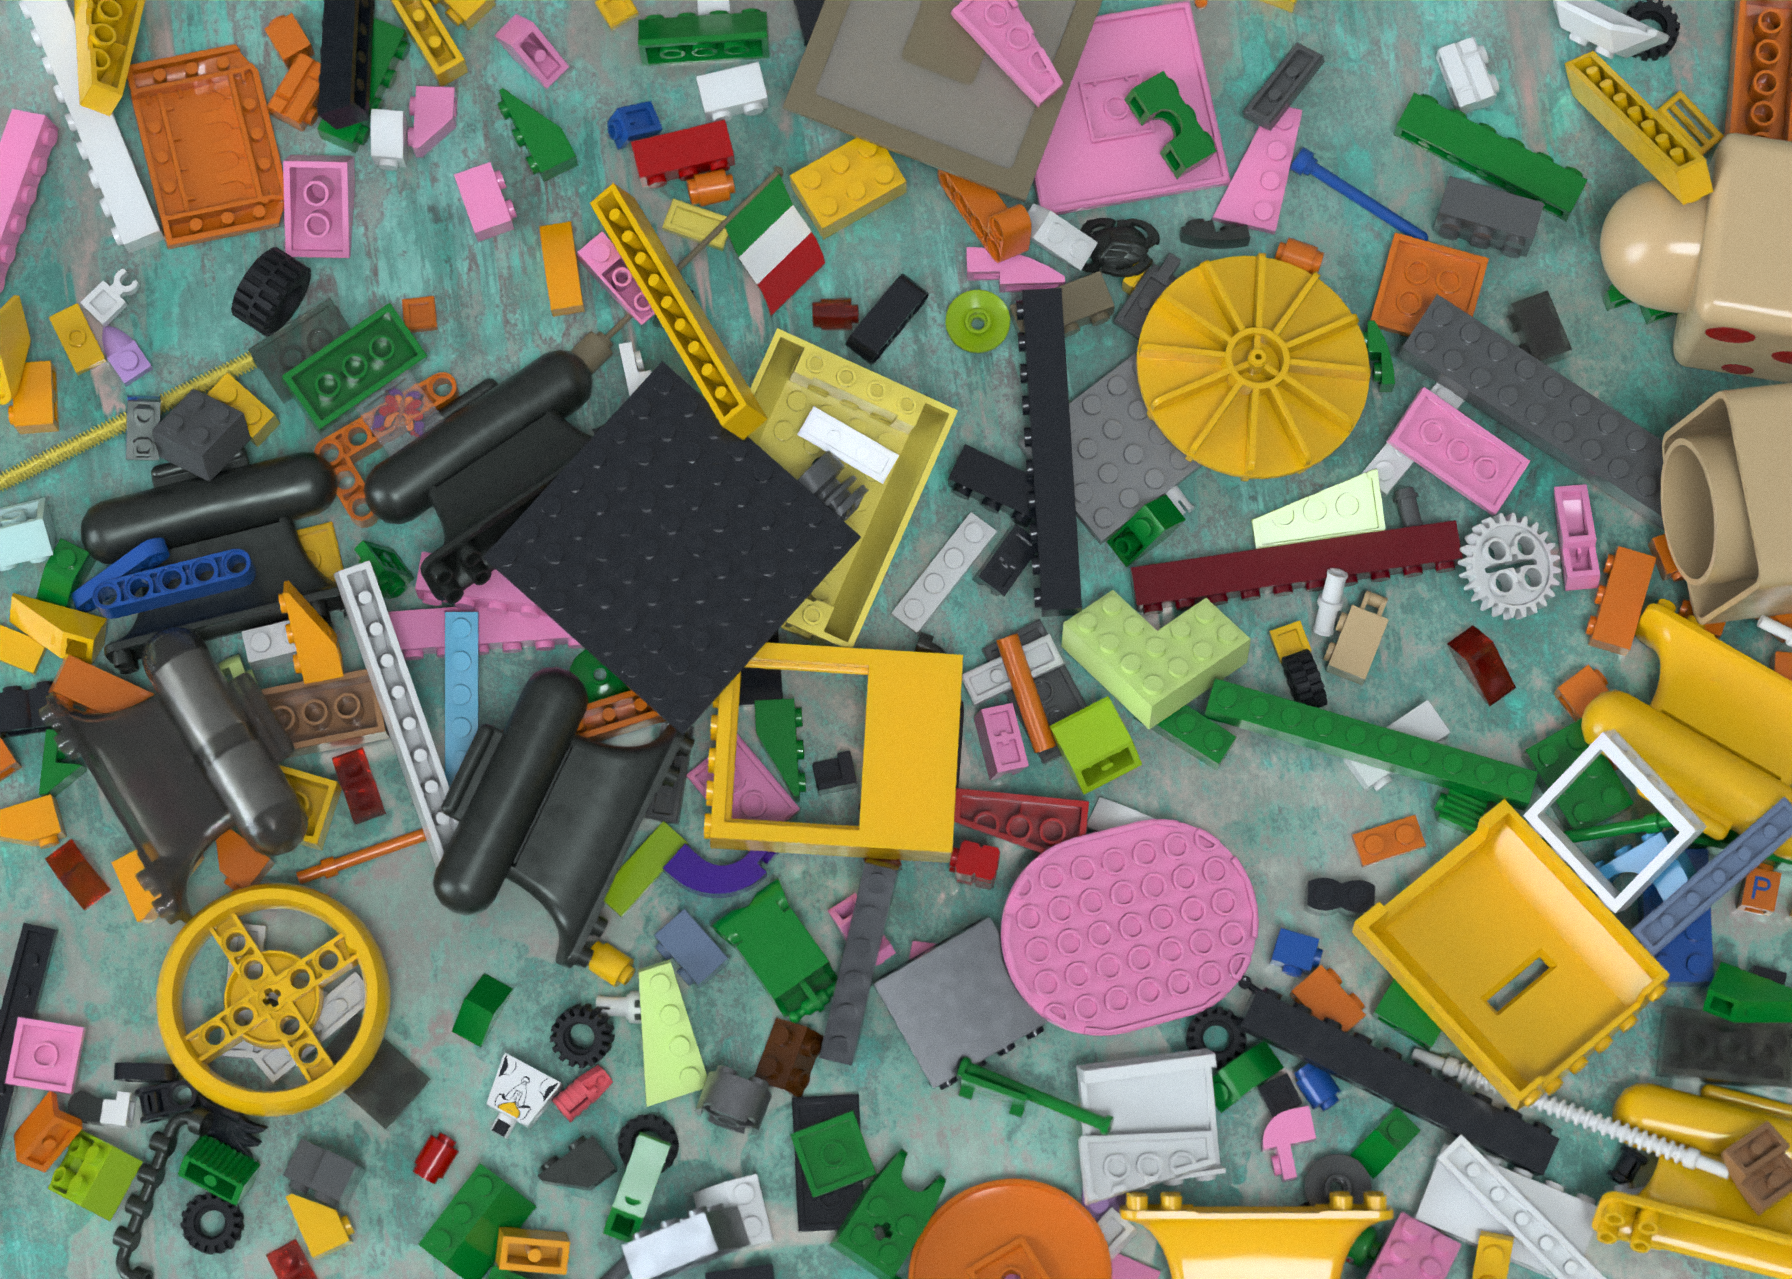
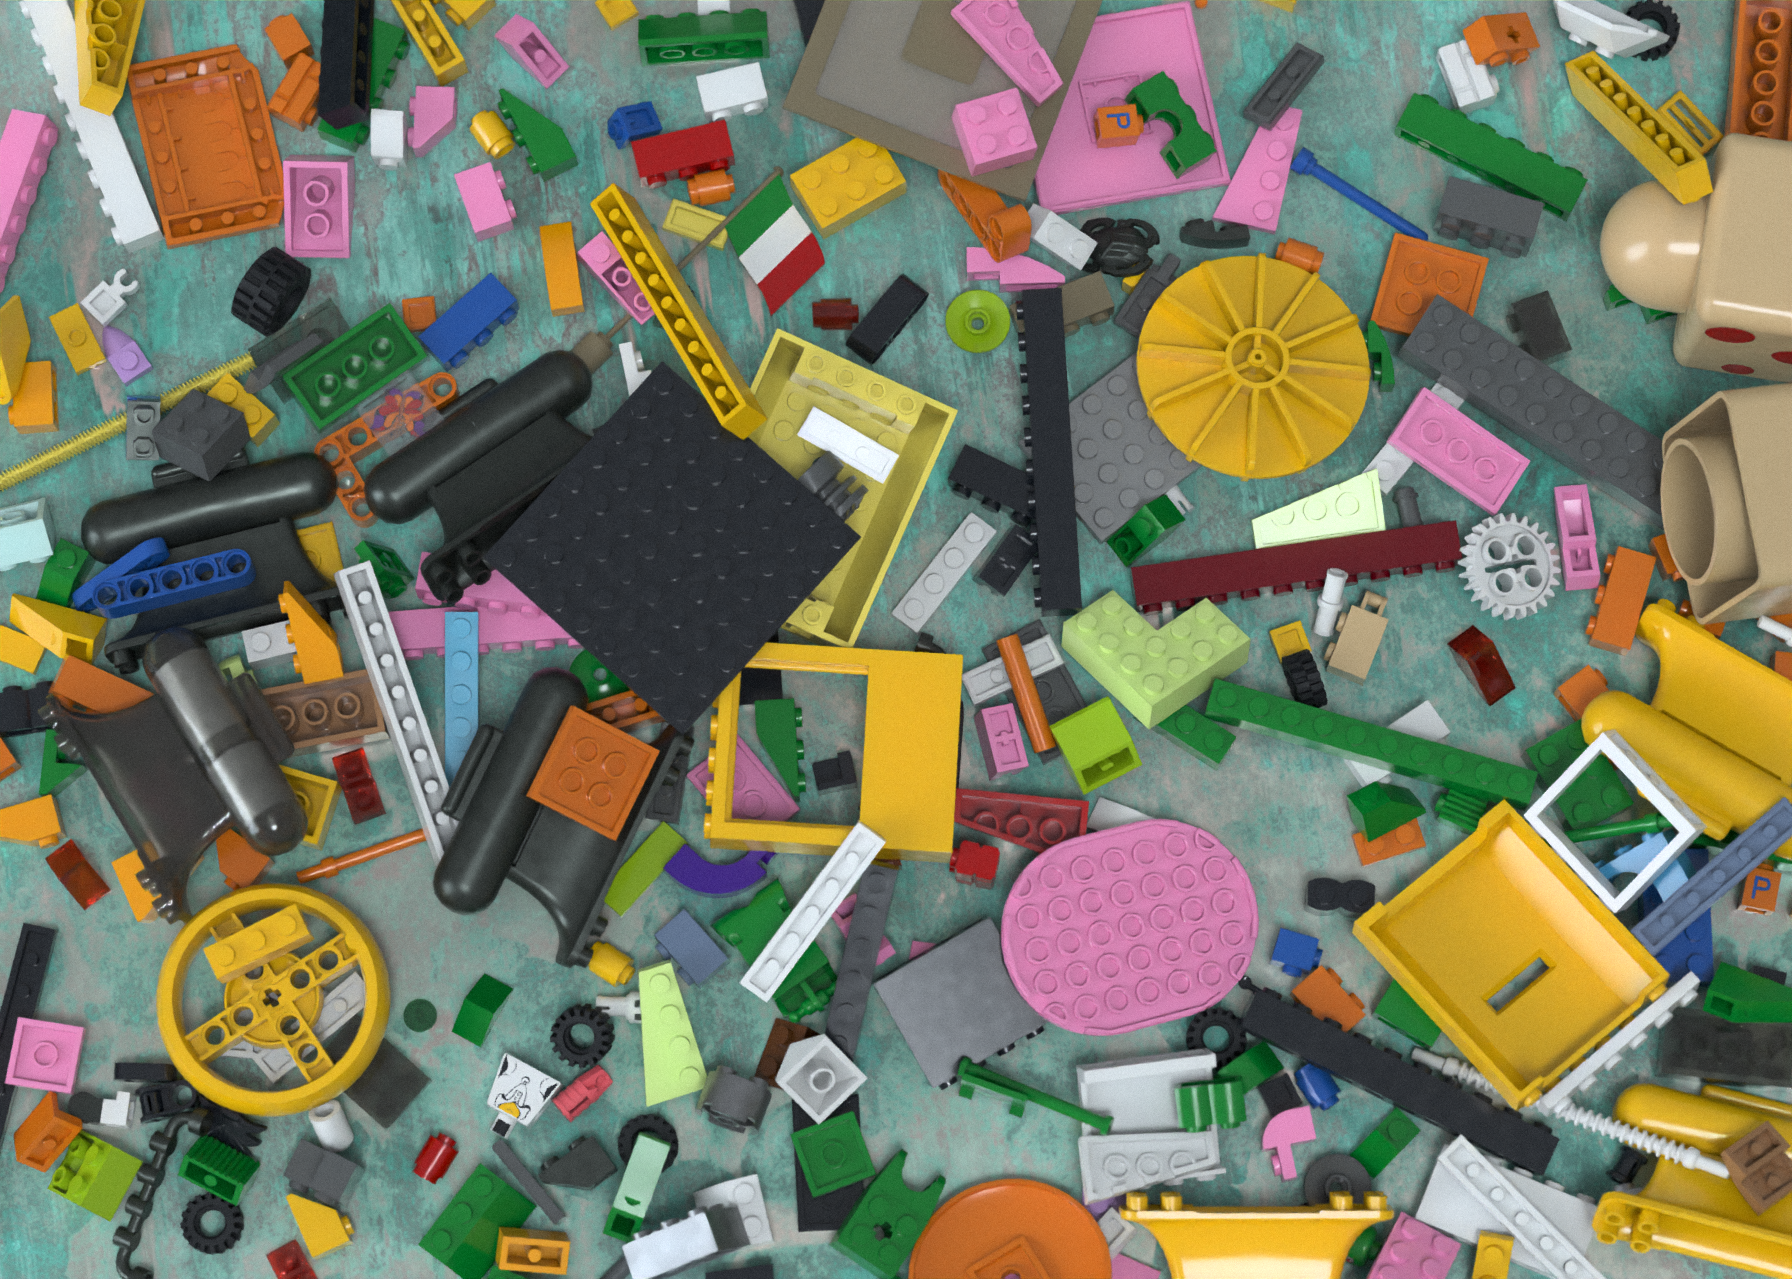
(258, 944): none -> yellow brick
(282, 363): none -> dark grey slope
(331, 1126): none -> white brick
(420, 1015): none -> clear green piece
(469, 323): none -> blue brick
(492, 134): none -> yellow brick
(529, 1183): none -> dark grey tile
(592, 773): none -> orange plate
(813, 911): none -> white plate
(818, 1076): none -> white slope
(994, 132): none -> bright pink brick
(1117, 126): none -> orange brick
(1209, 1103): none -> green brick
(1382, 808): none -> green slope
(1501, 39): none -> orange brick
(1610, 1053): none -> white plate

